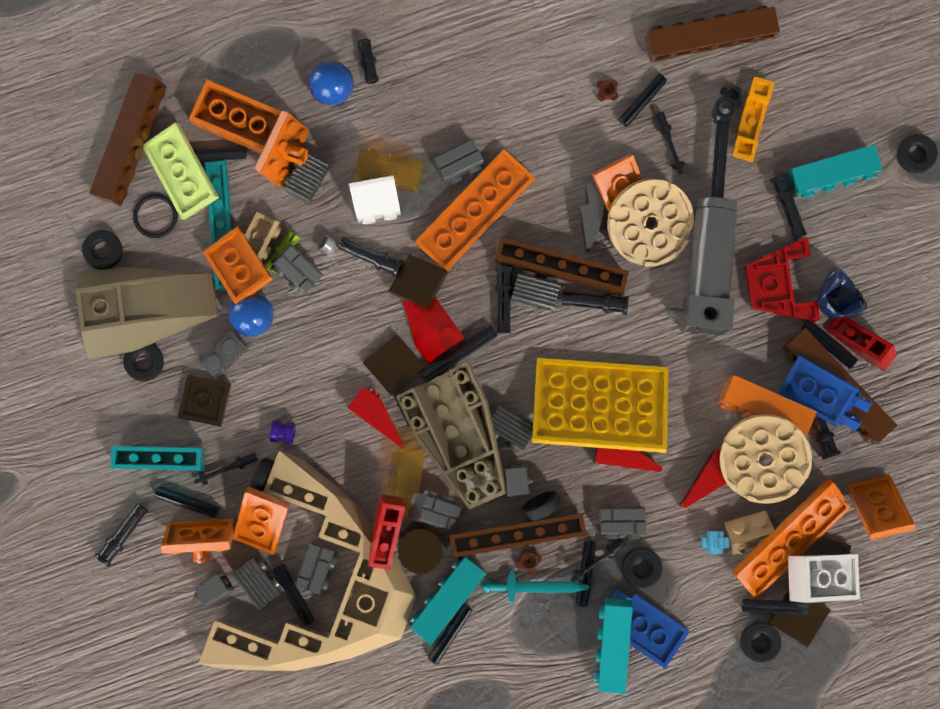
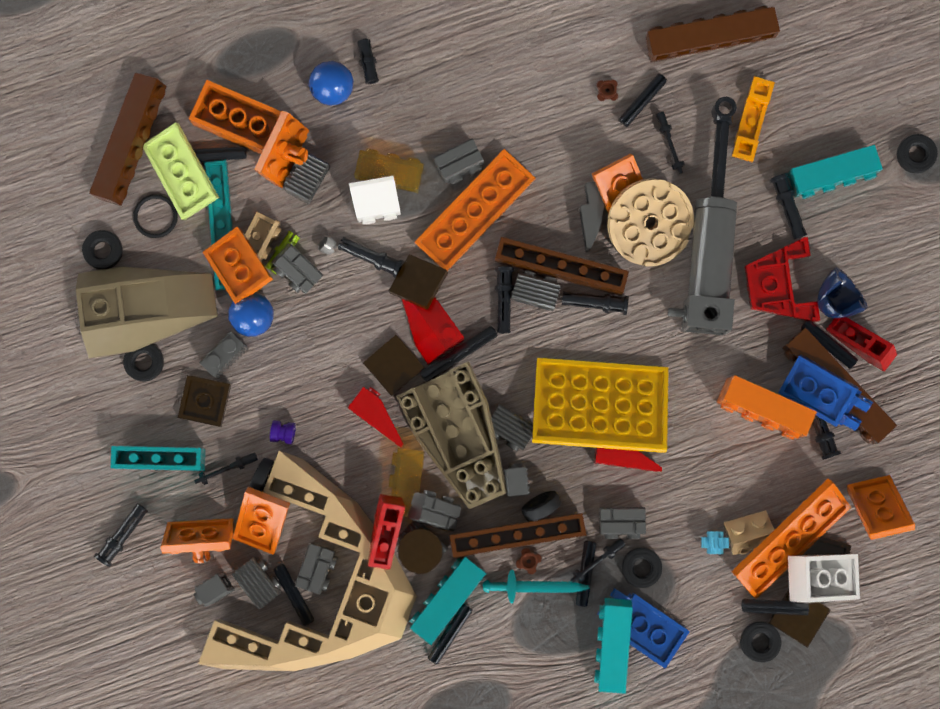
(186, 502): black axle -> none
(707, 481): red slope -> none
(732, 91): black plate -> none
(768, 435): tan plate -> none

